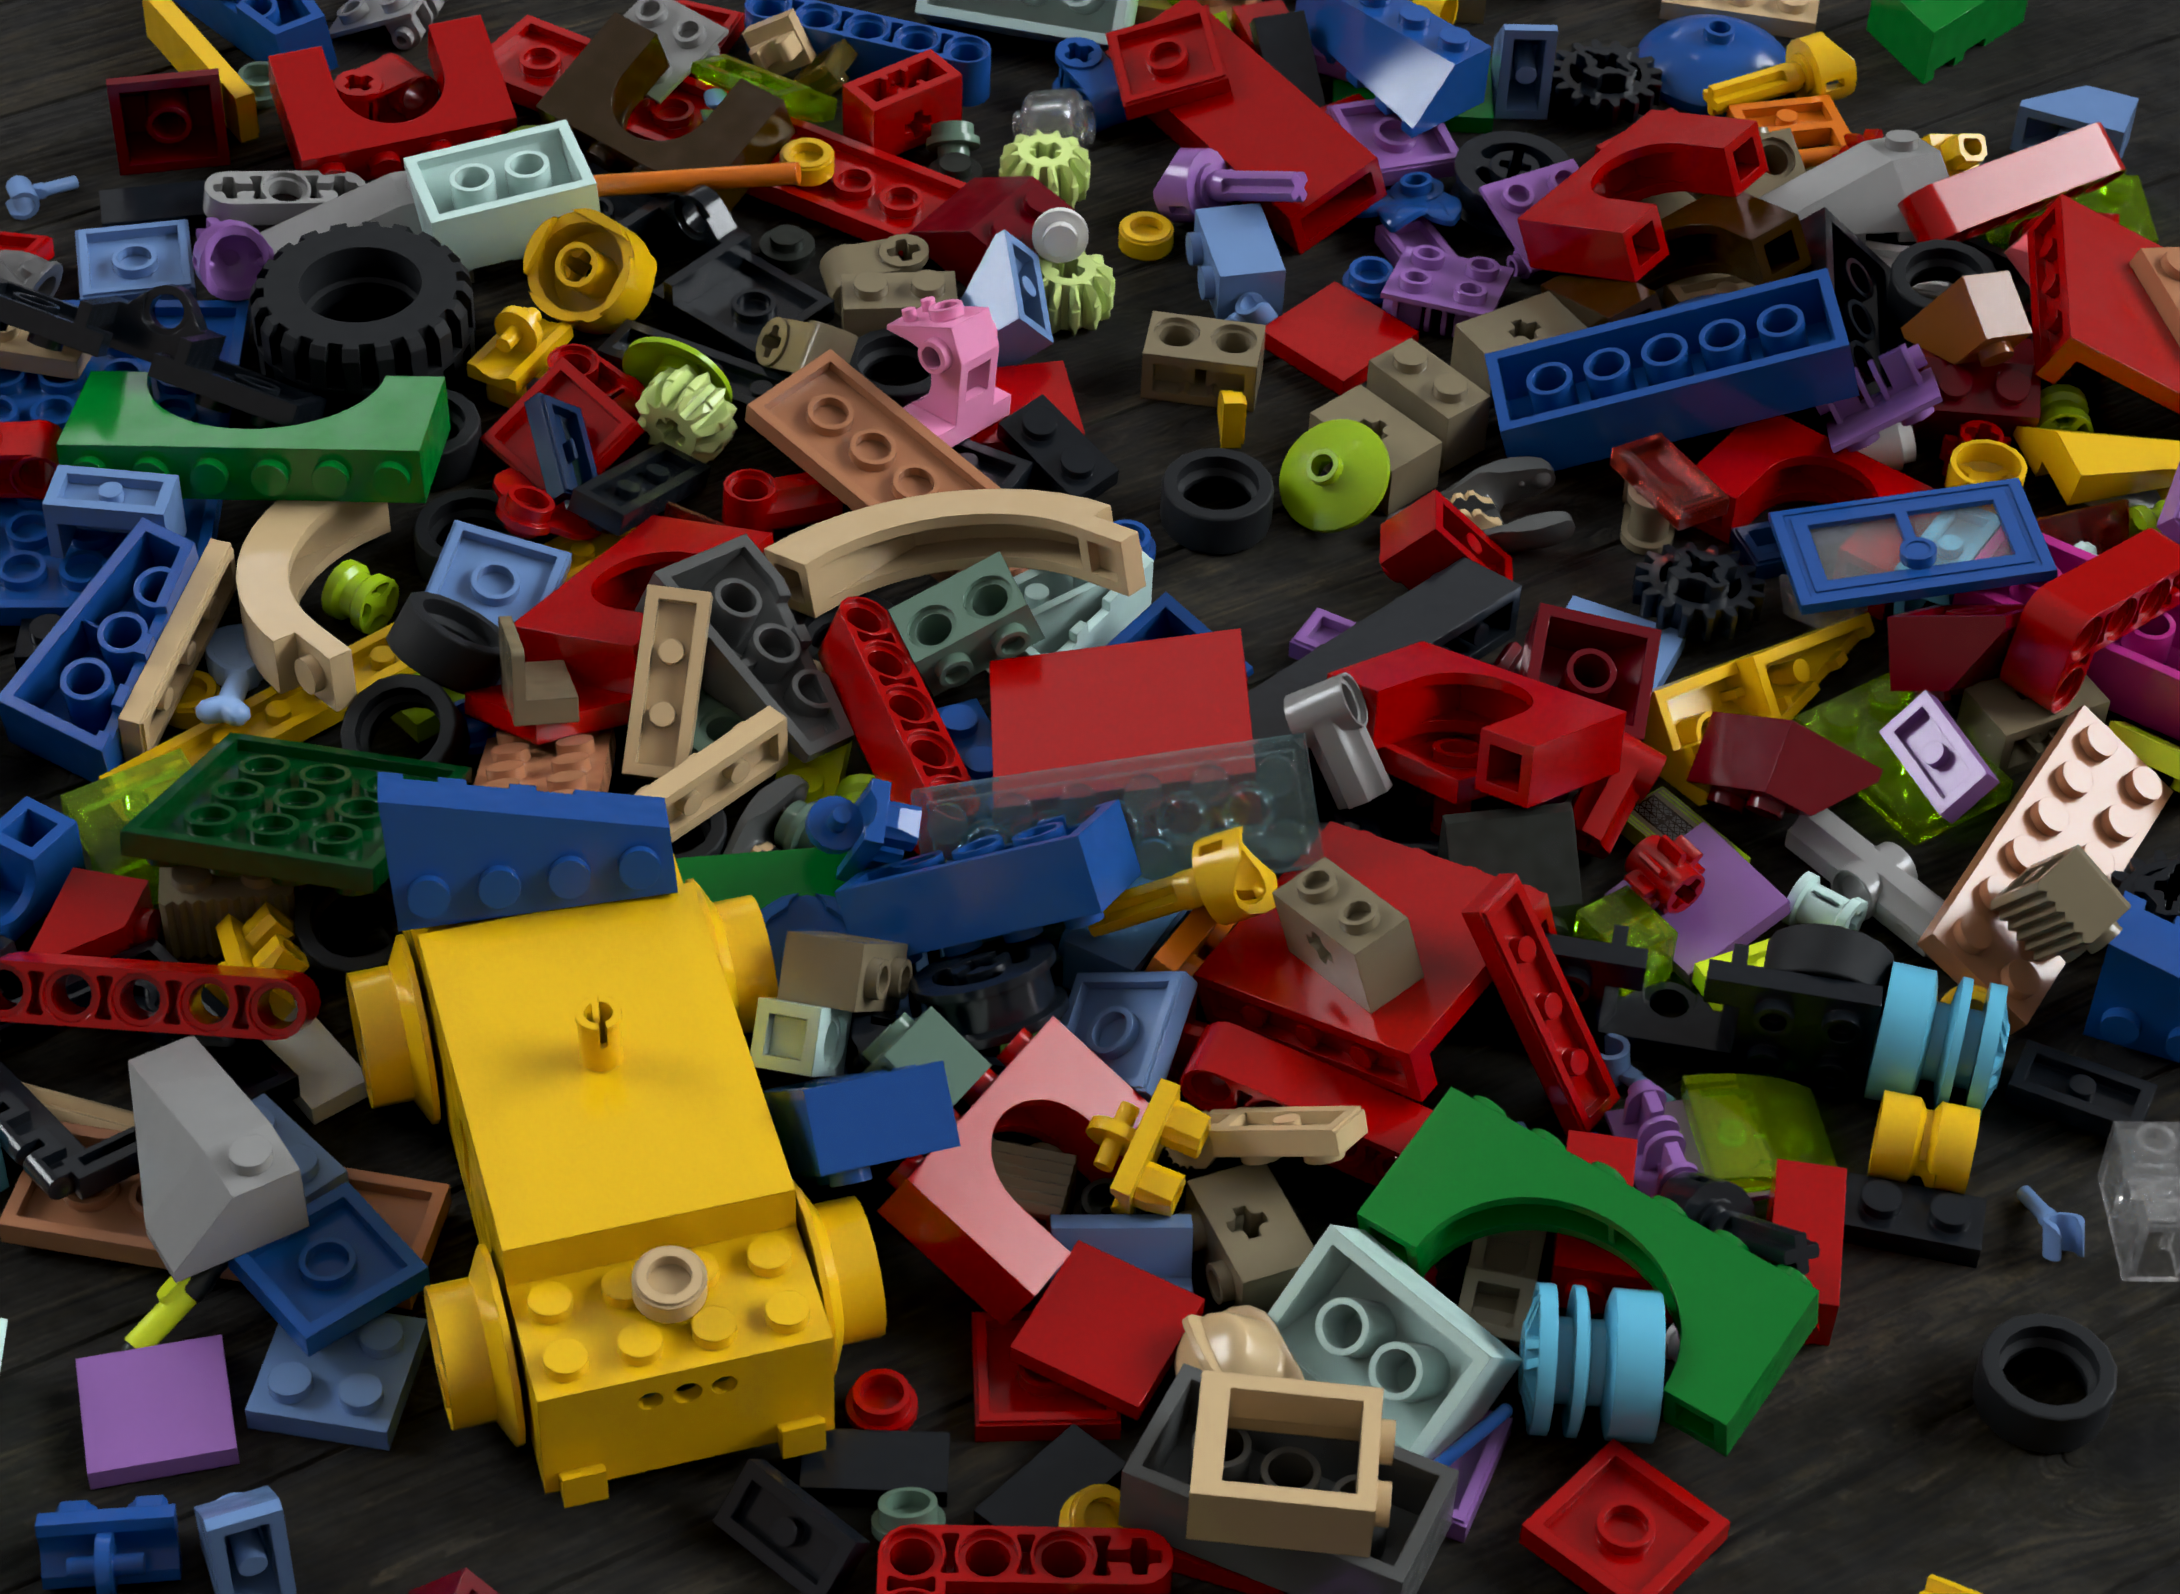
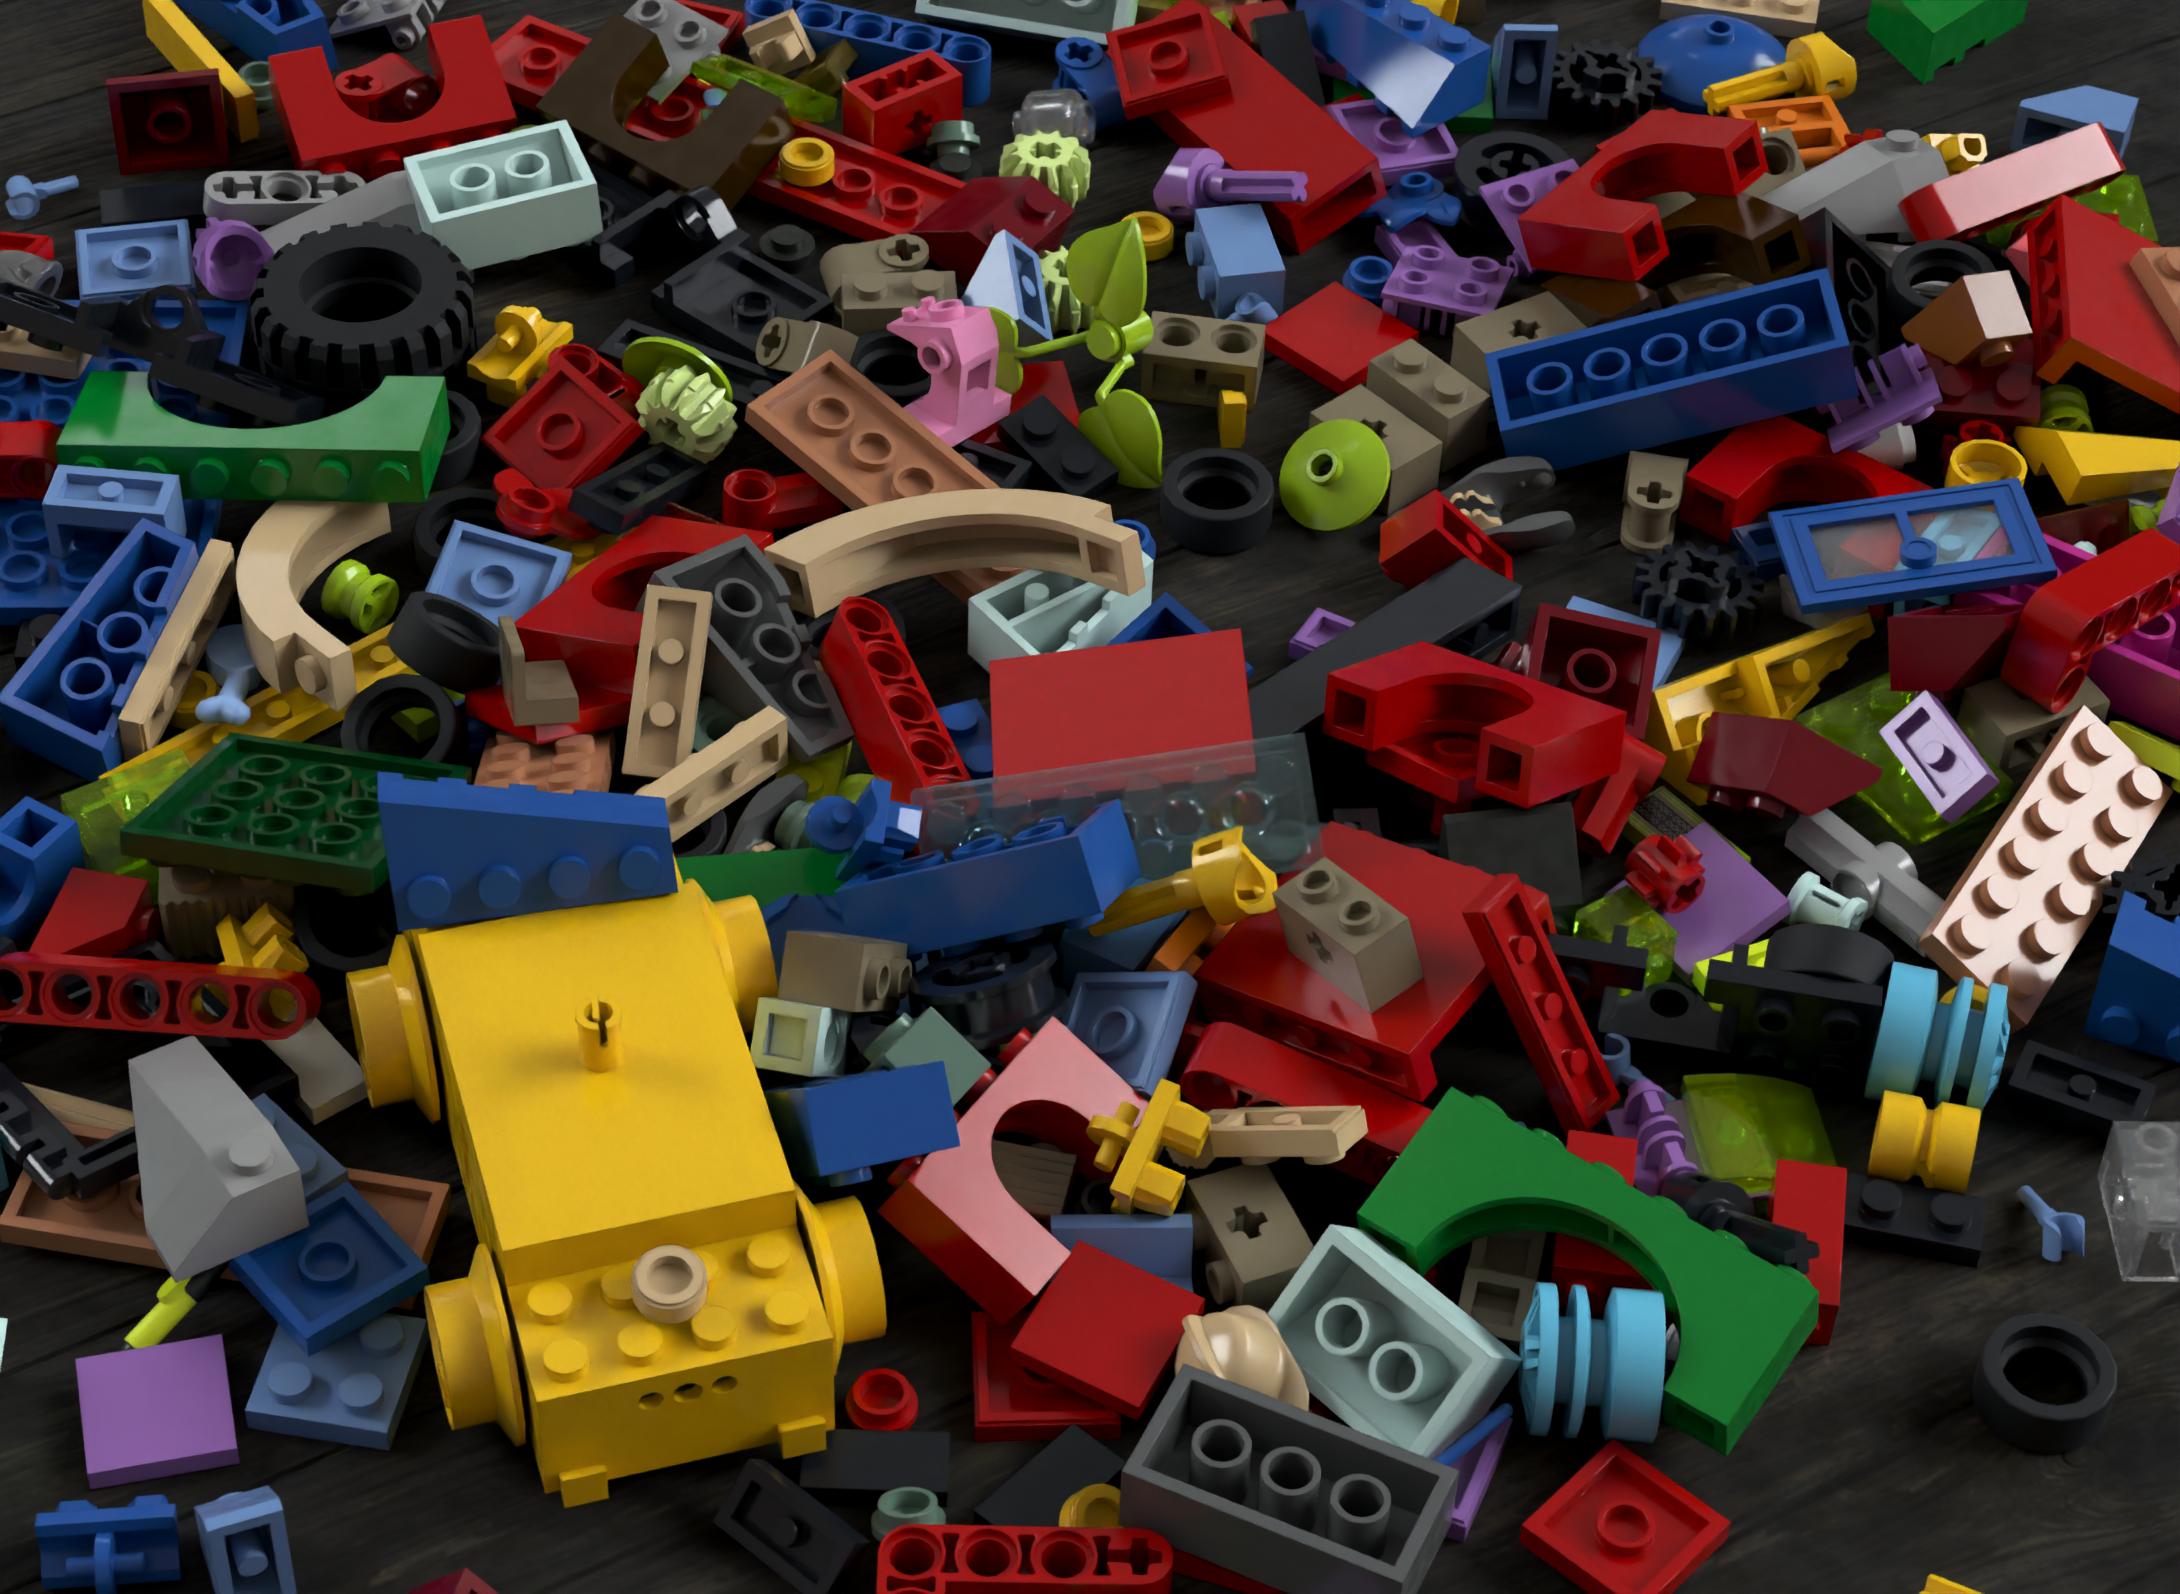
(560, 445): dark blue tile -> none
(564, 252): yellow brick -> none
(685, 179): orange bar -> none
(966, 624): sand green brick -> none
(1060, 235): white plate -> none
(1110, 273): none -> lime plant
(1281, 1514): tan window -> none
(1336, 731): light grey piece -> none
(1669, 481): clear red tile -> none
(2062, 906): dark tan brick -> none

